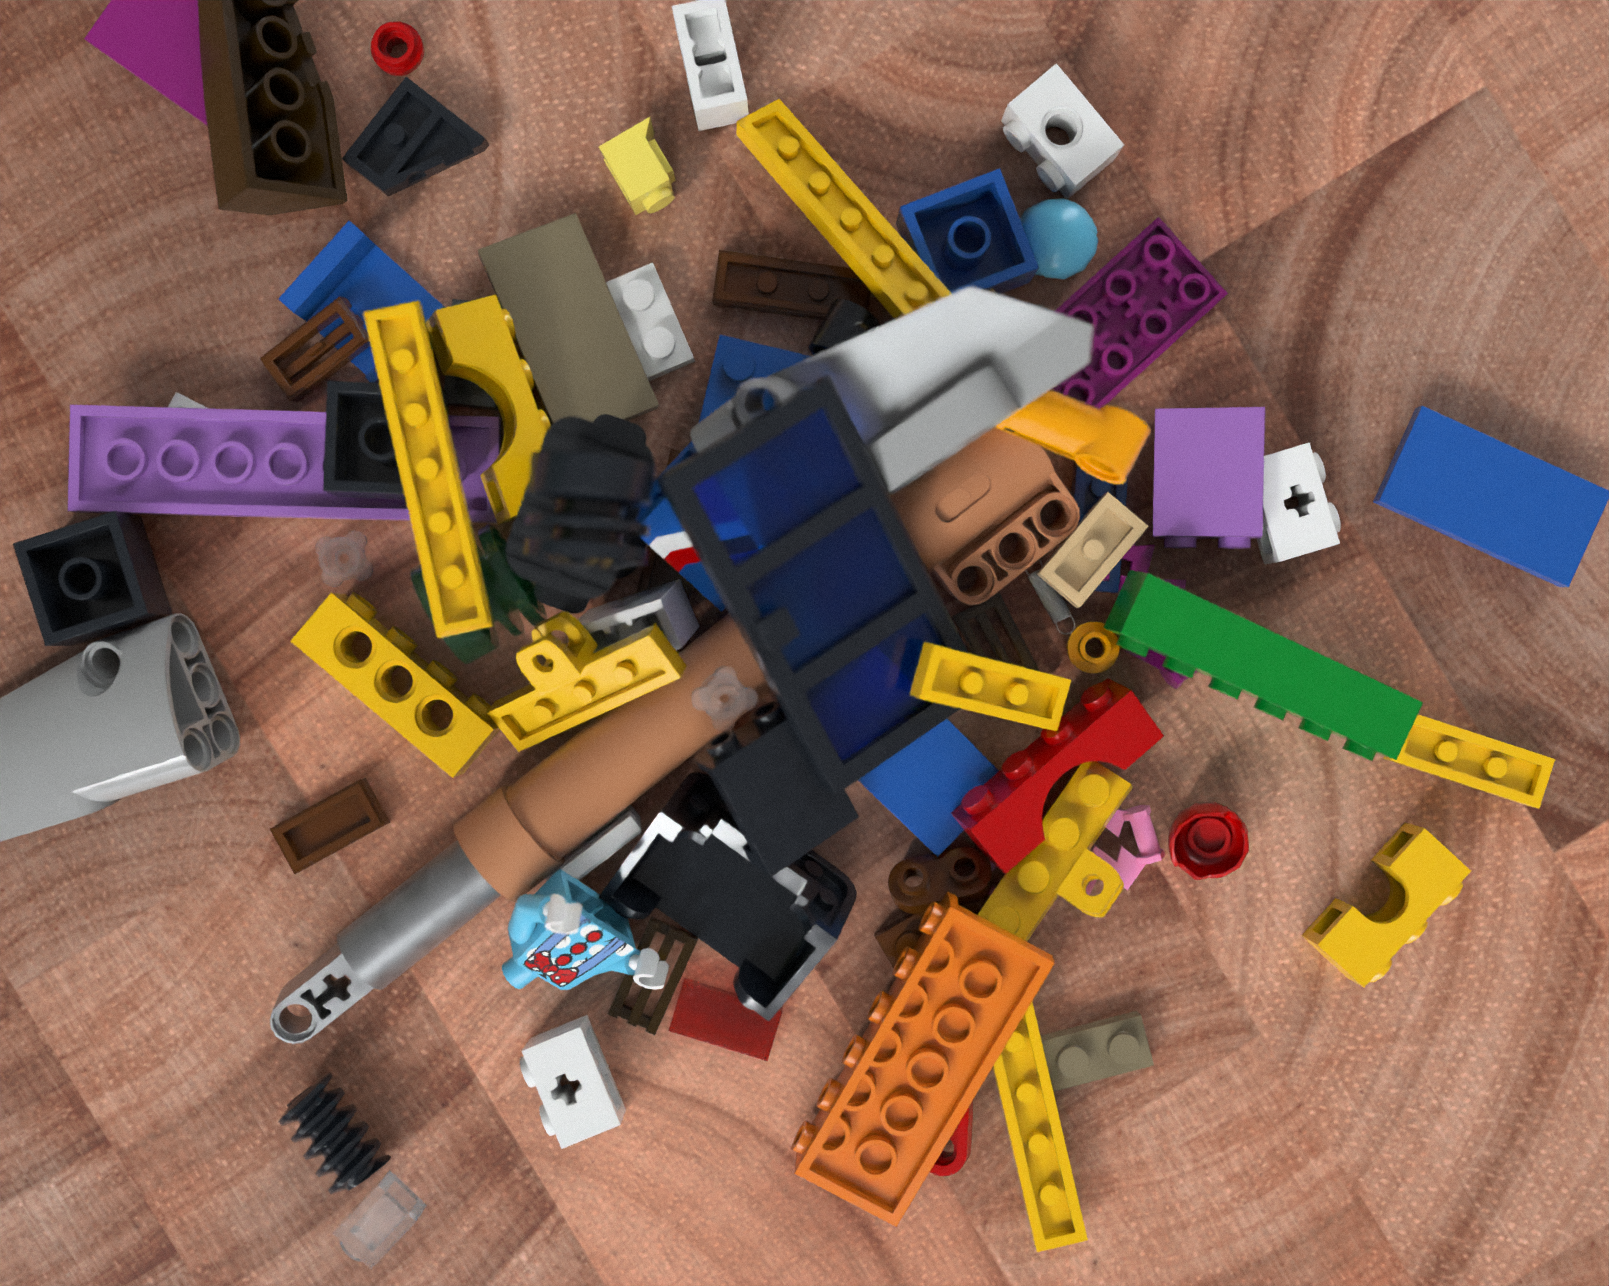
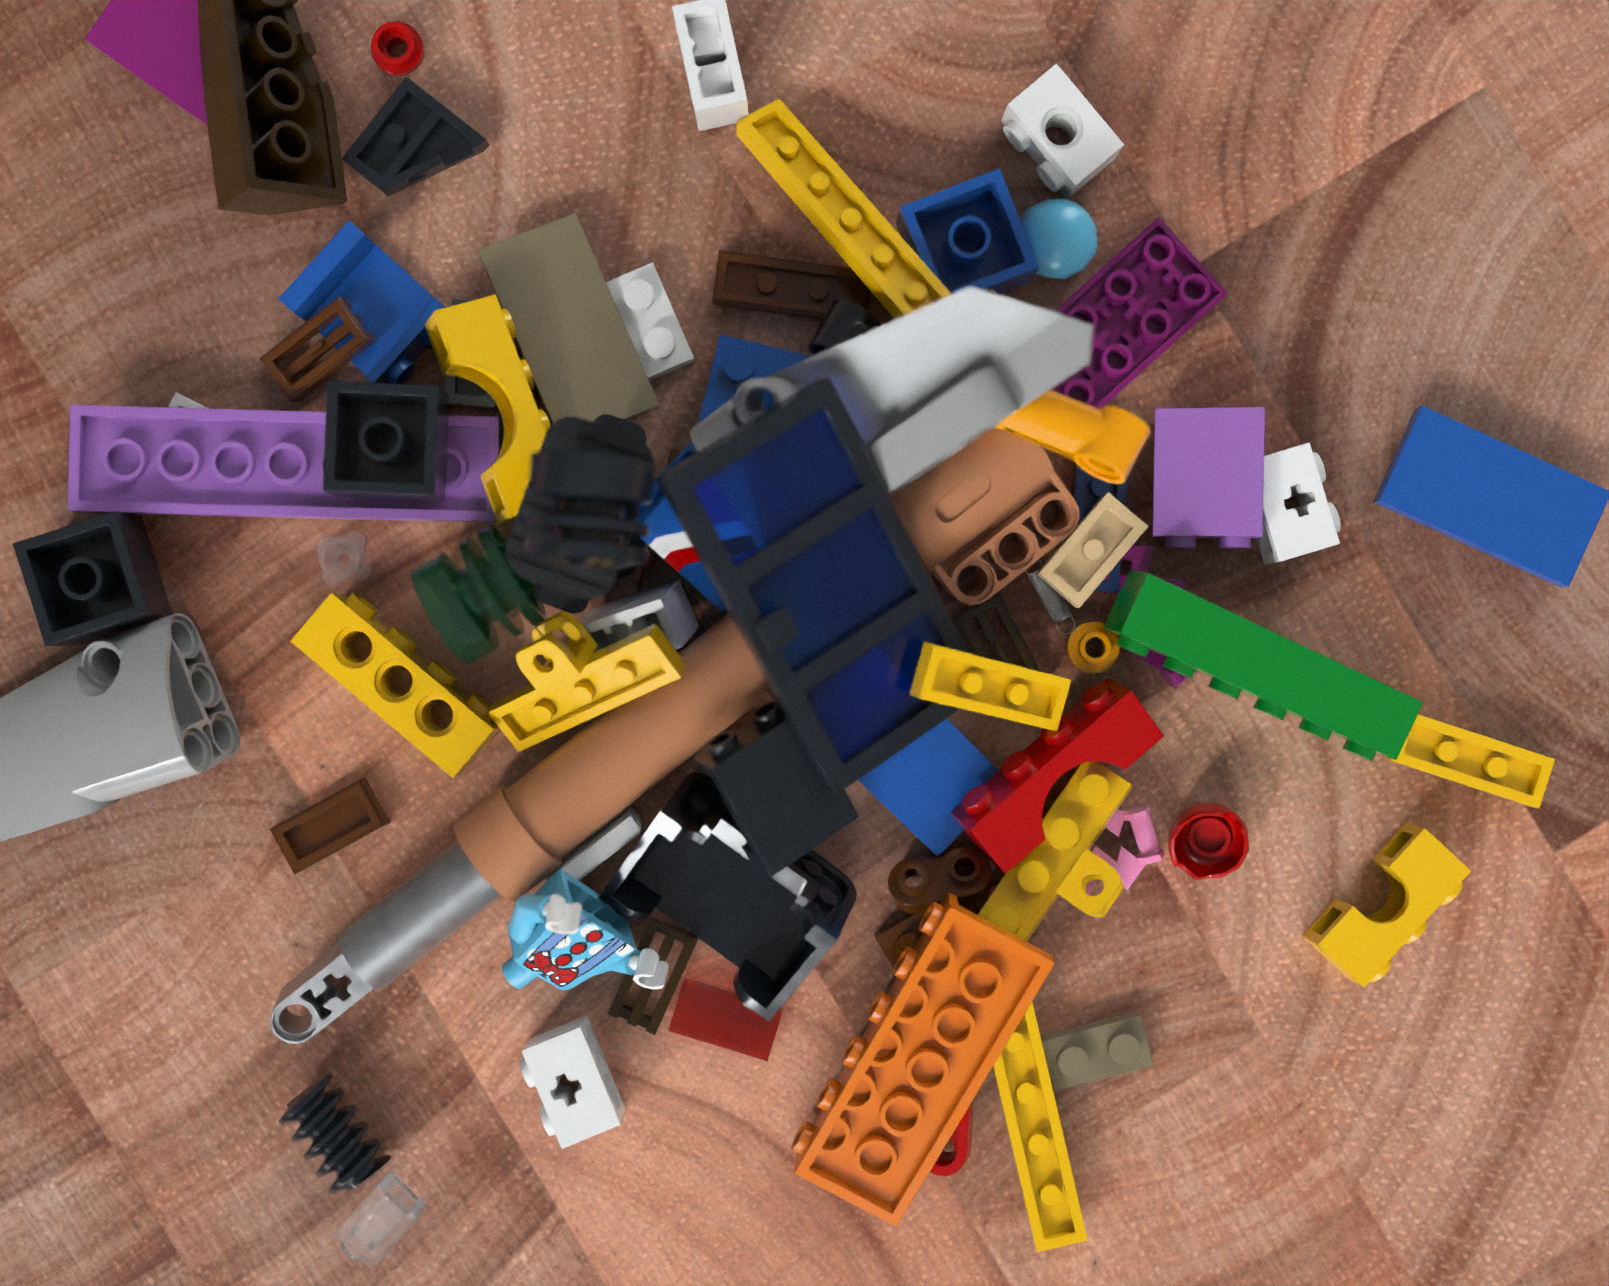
(429, 469): yellow tile -> none
(640, 168): light yellow window -> none
(723, 682): clear plate -> none

